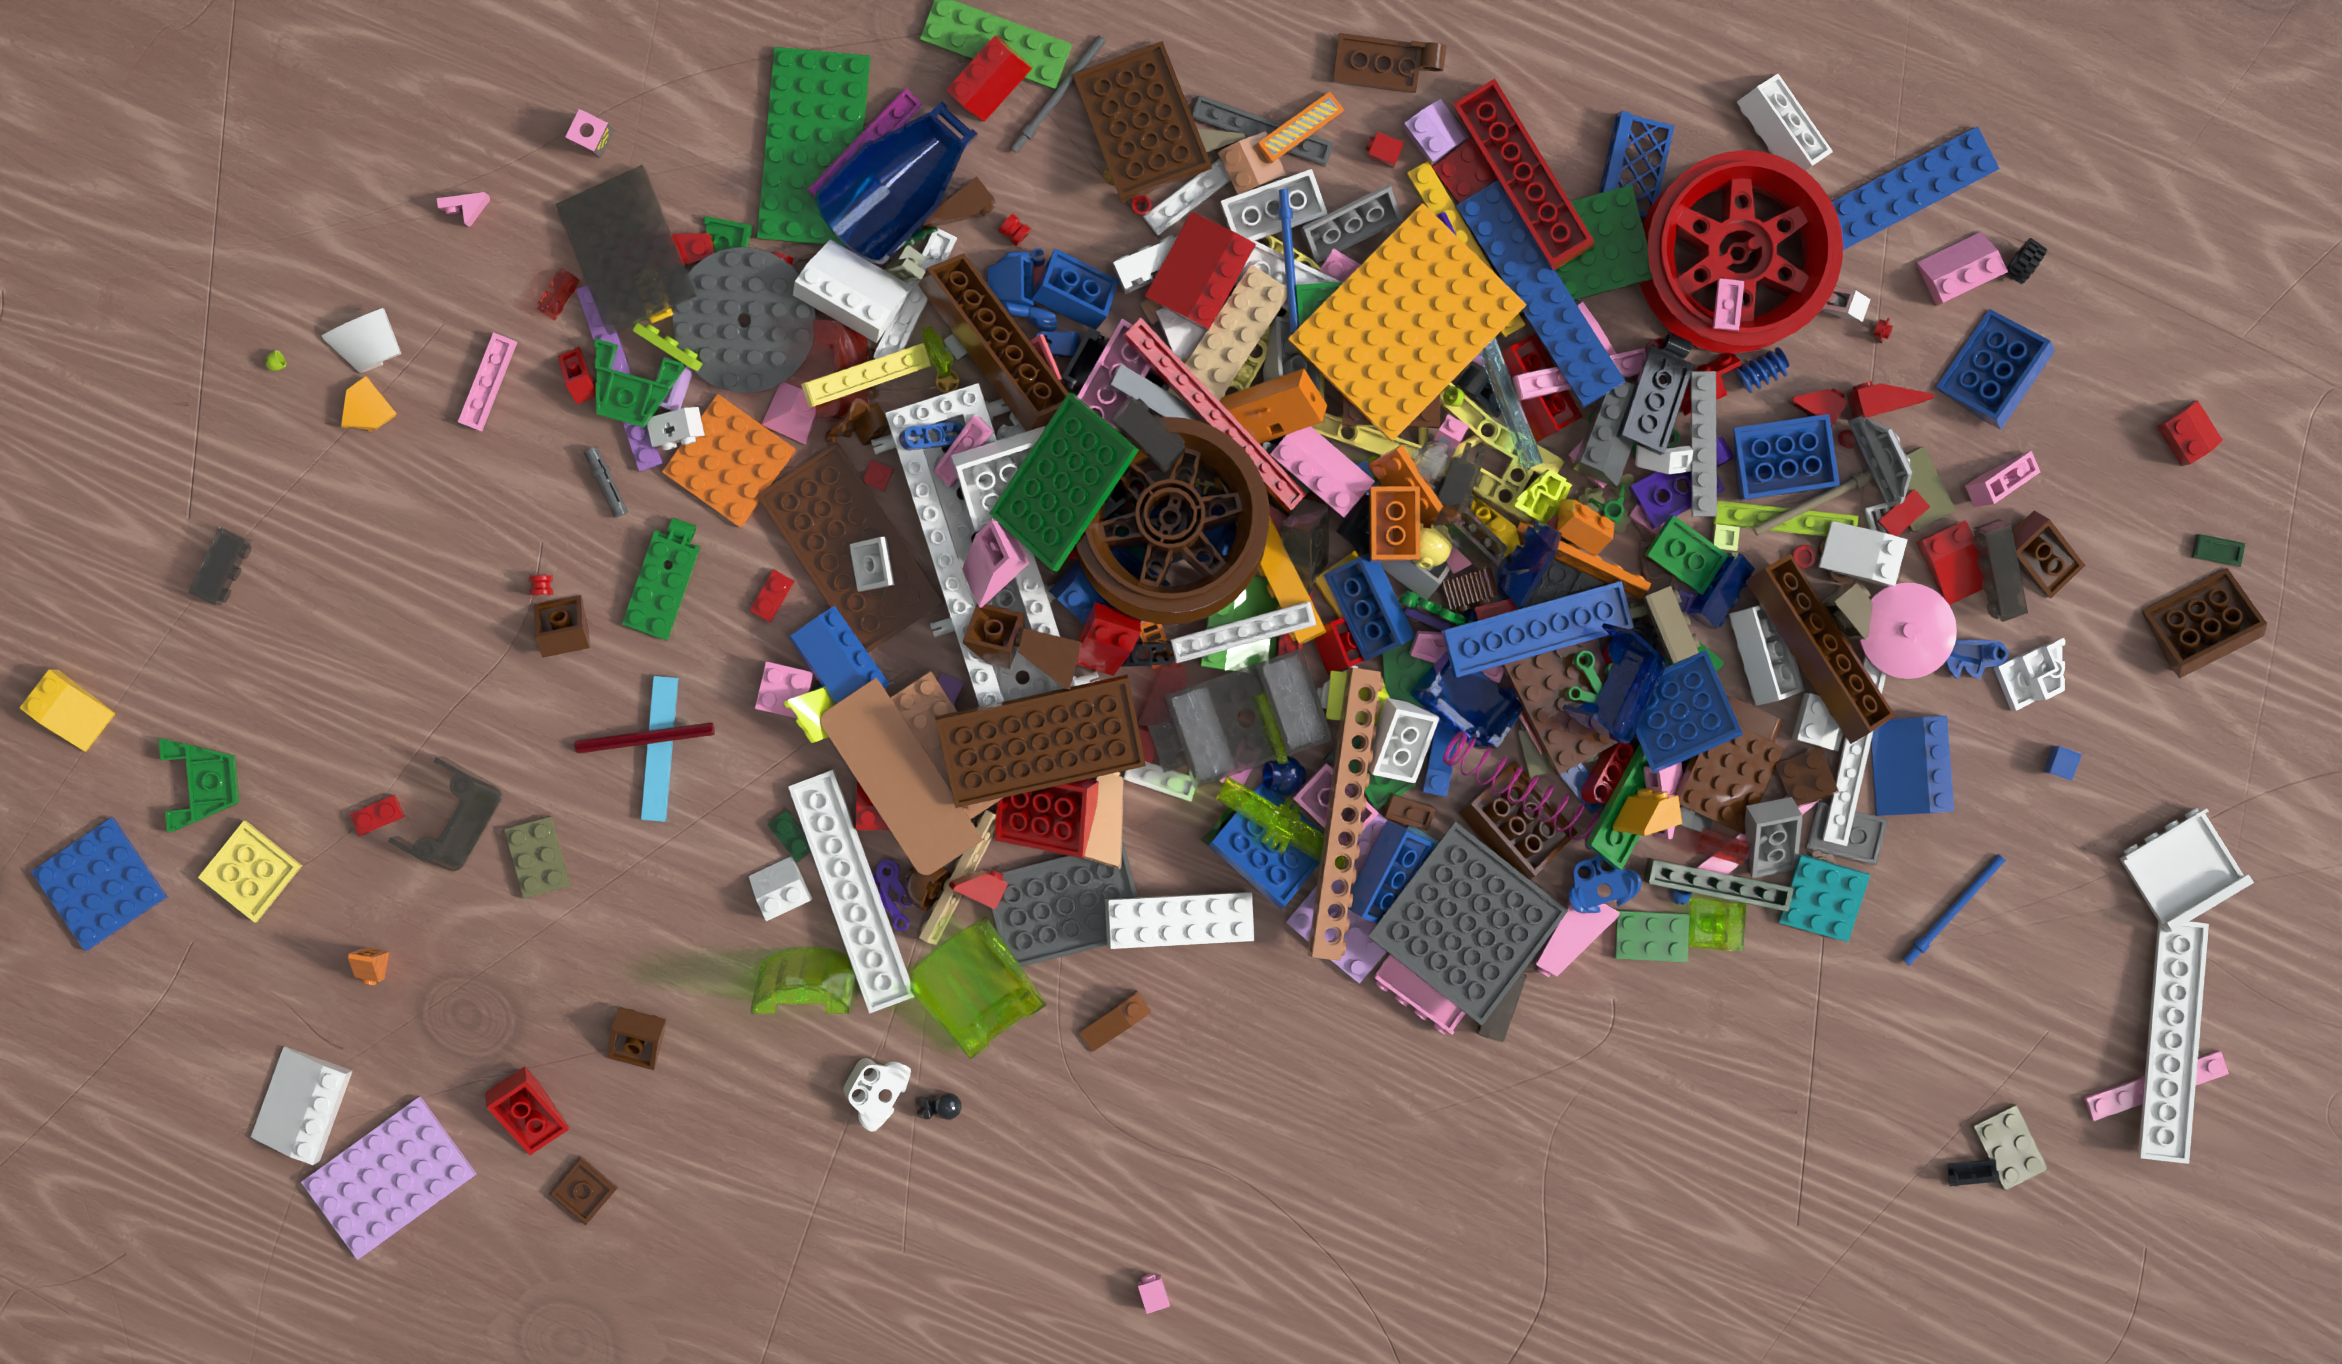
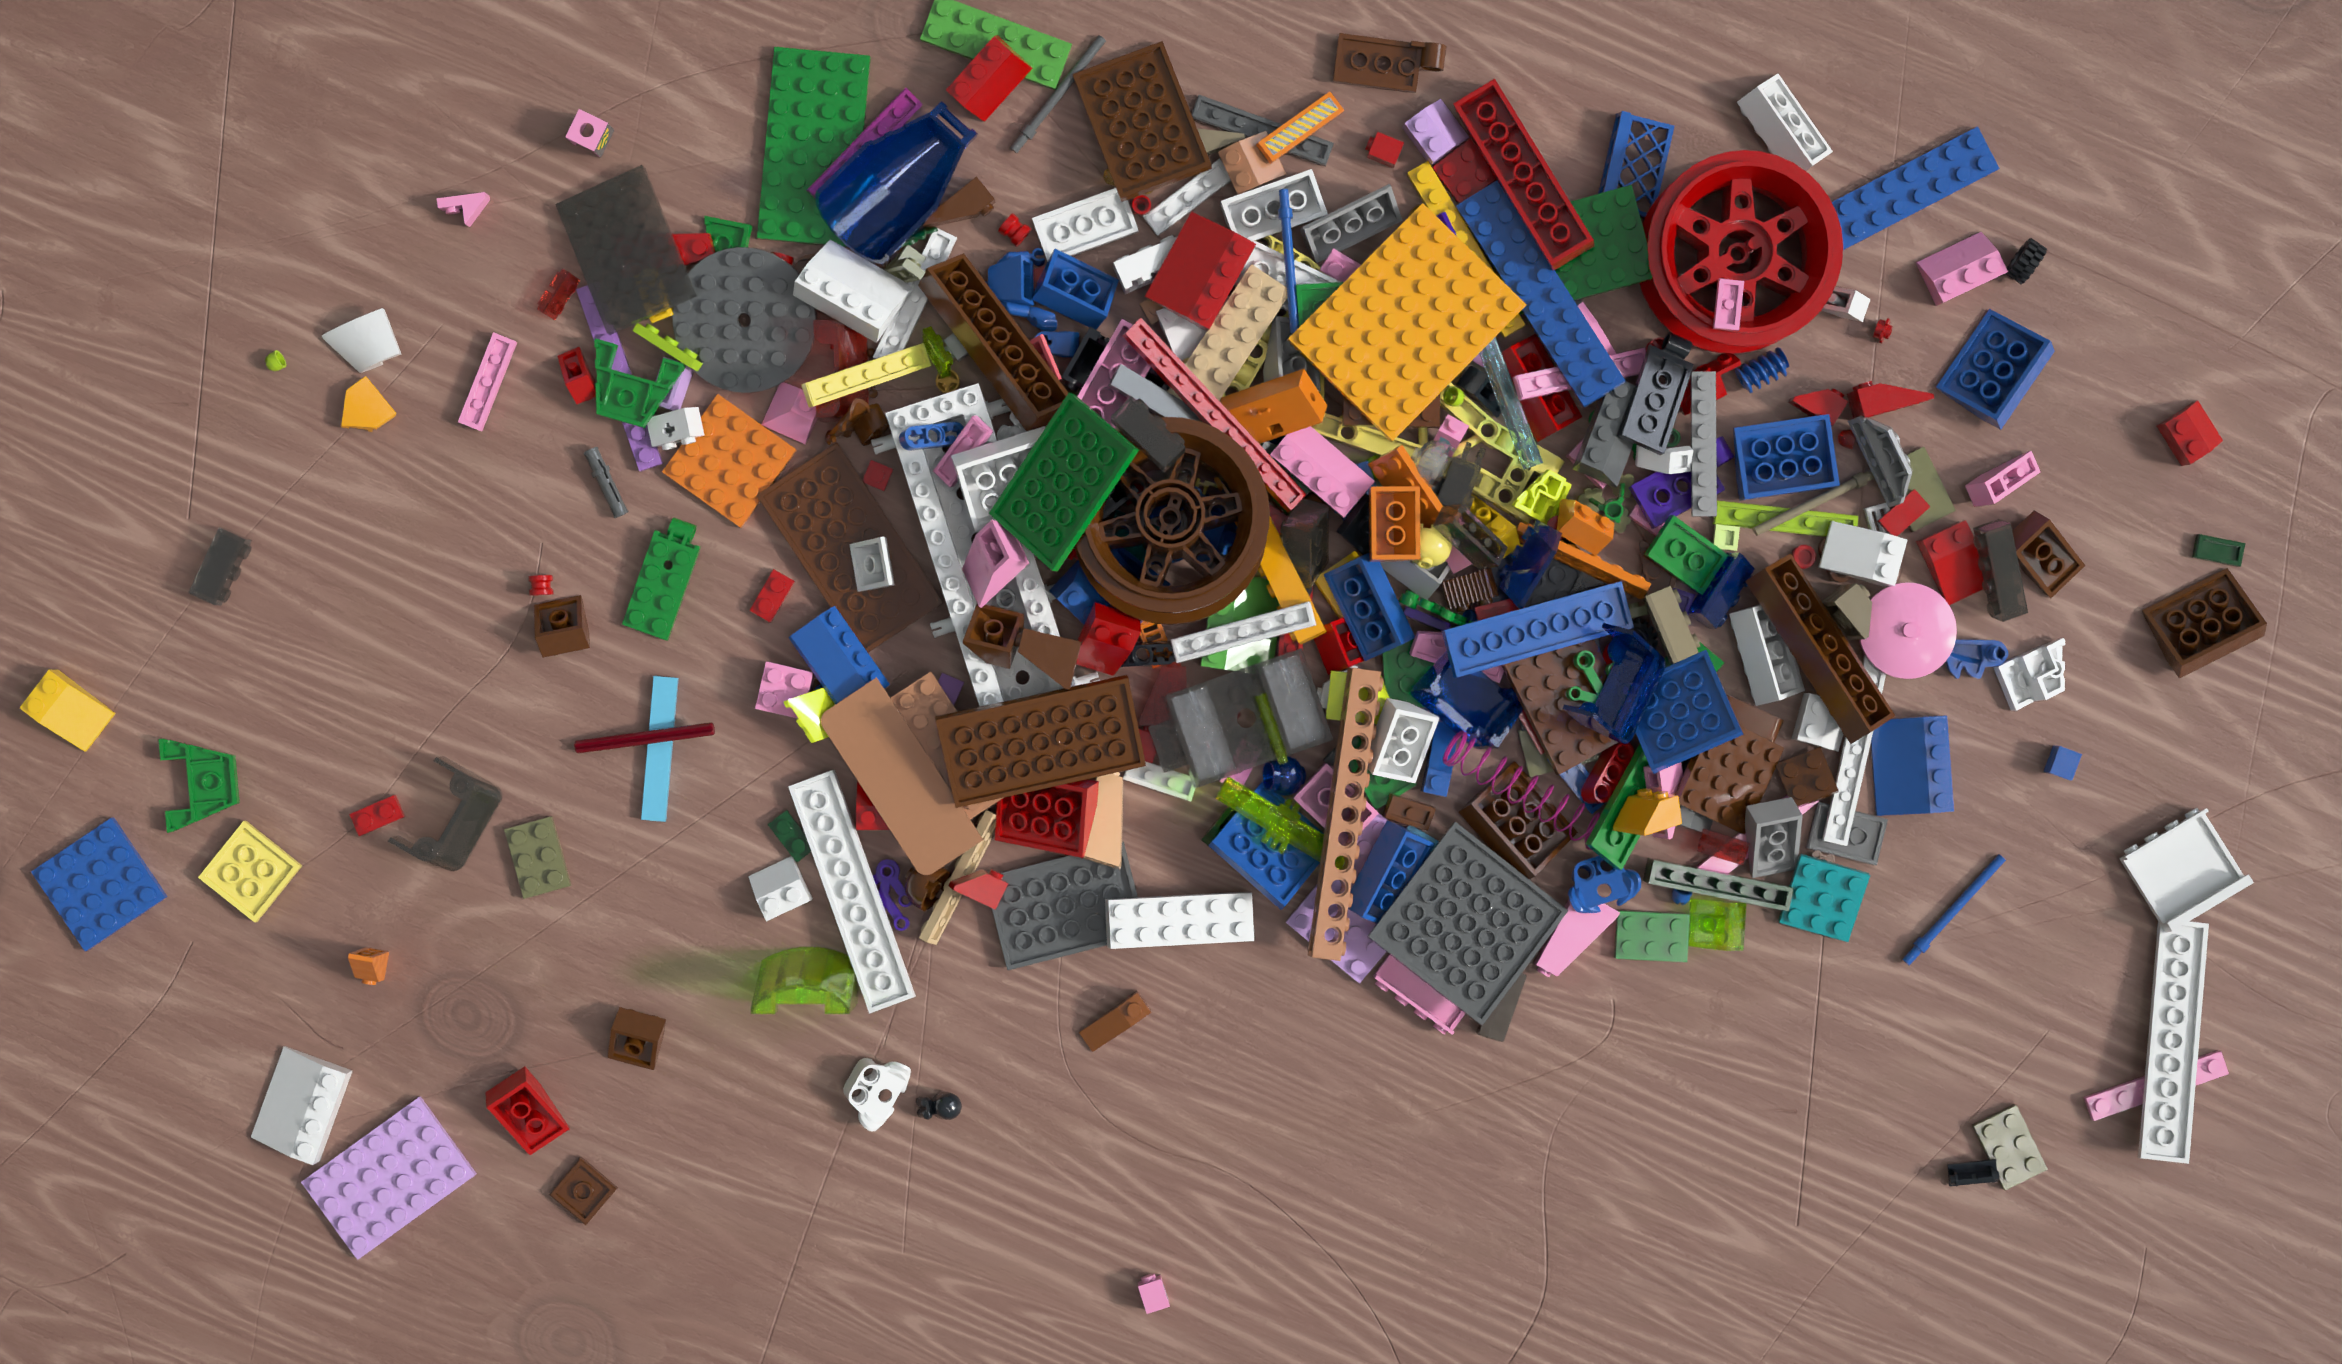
(975, 987): clear neon green windscreen -> none
(1085, 224): none -> white plate

